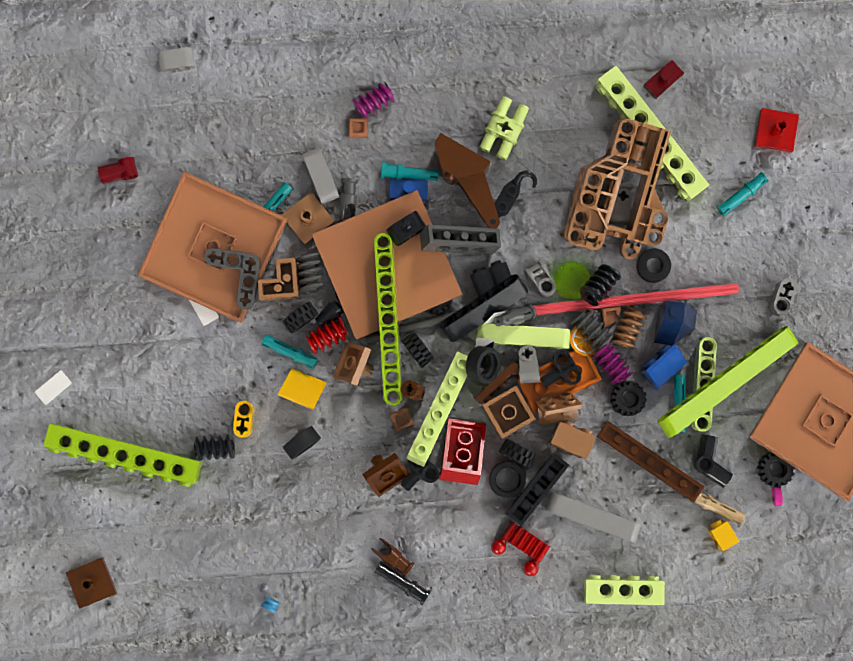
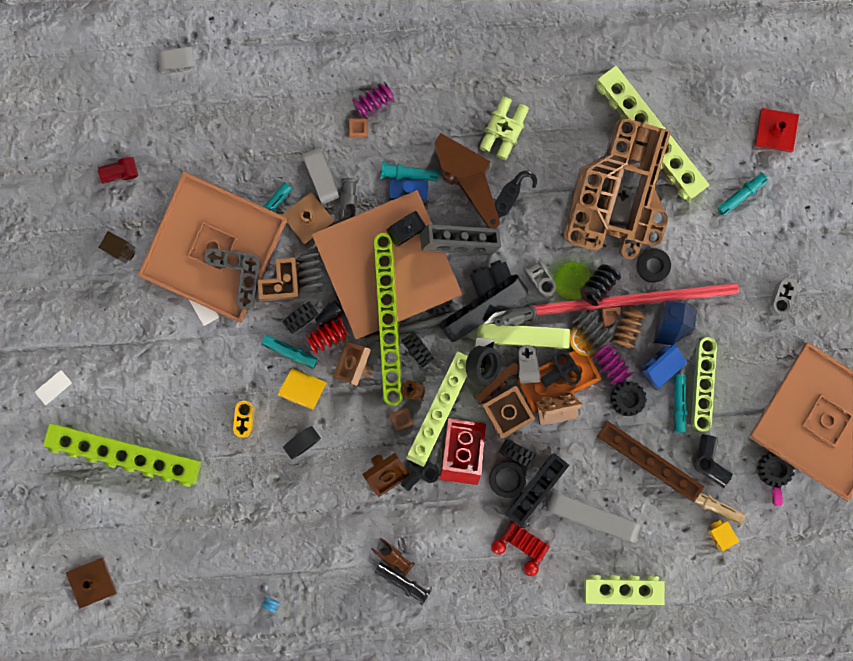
(117, 247): none -> dark brown brick
(215, 448): black piece -> none
(571, 439): medium nougat brick -> none
(663, 79): dark red tile -> none
(727, 382): lime beam -> none

